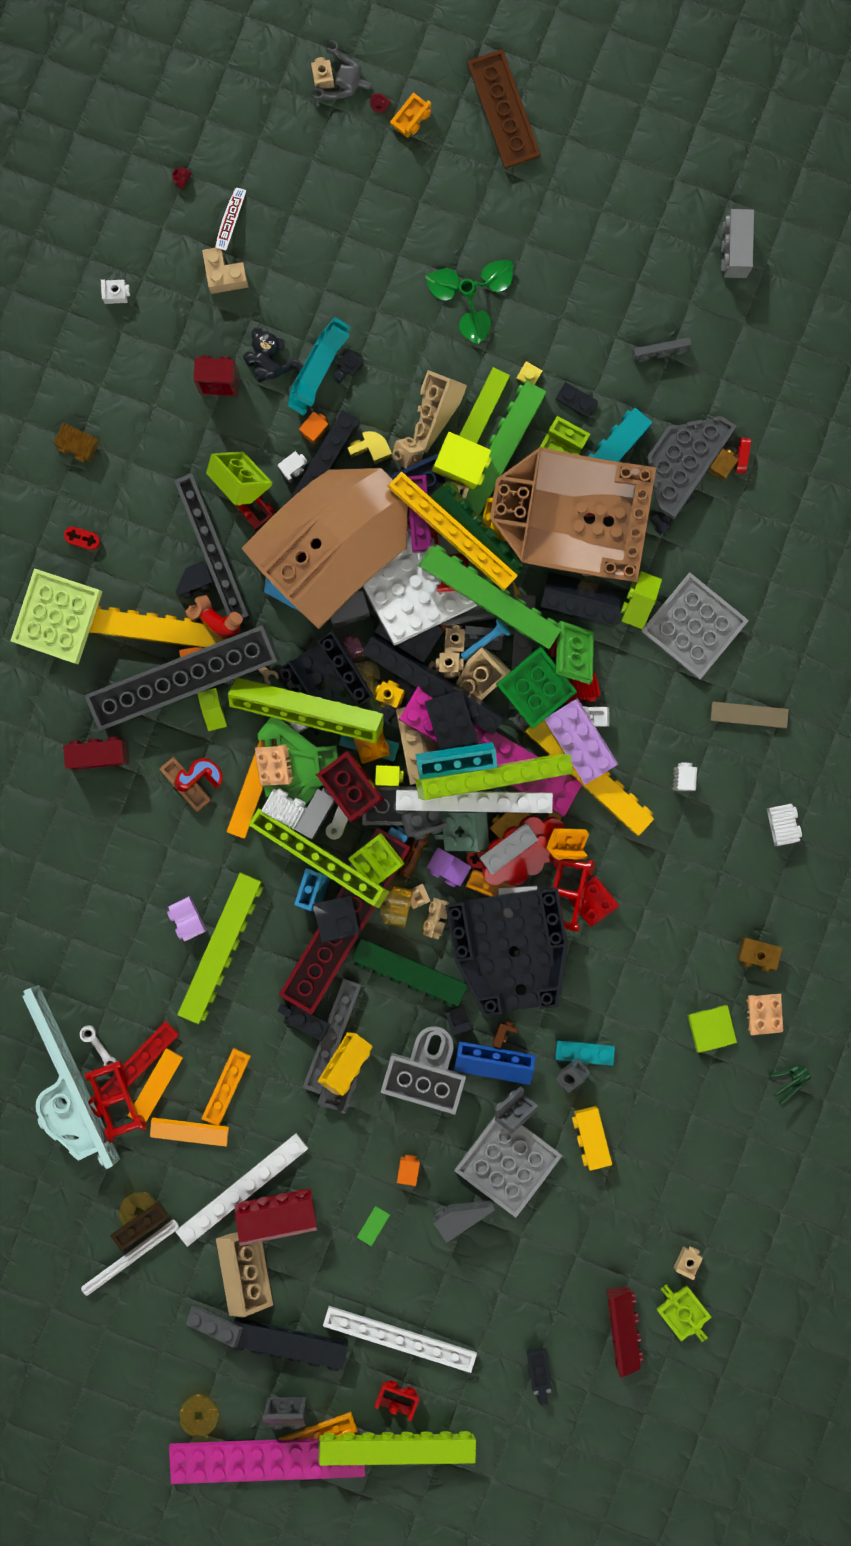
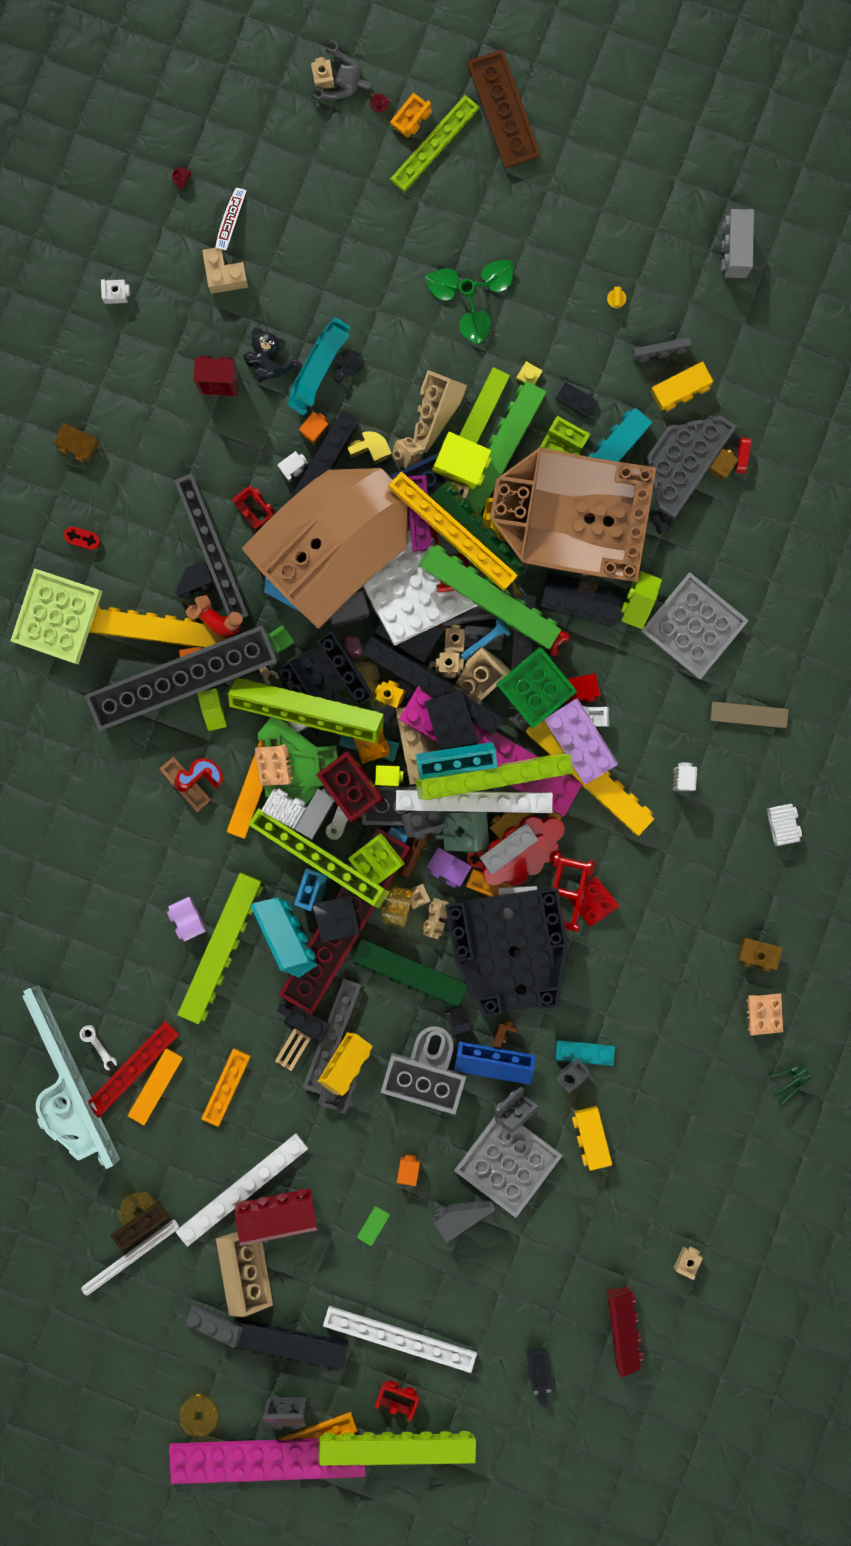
(96, 753): dark red brick -> none
(110, 1131): red piece -> none
(189, 1132): light orange tile -> none
(237, 477): lime slope -> none
(281, 639): none -> bright green panel
(284, 936): none -> teal slope
(285, 1063): none -> tan tile
(434, 143): none -> lime tile
(568, 843): light orange bracket -> none
(575, 652): bright green tile -> none
(616, 298): none -> yellow plate
(681, 387): none -> yellow brick
(684, 1313): lime plate -> none
(712, 1028): lime slope -> none

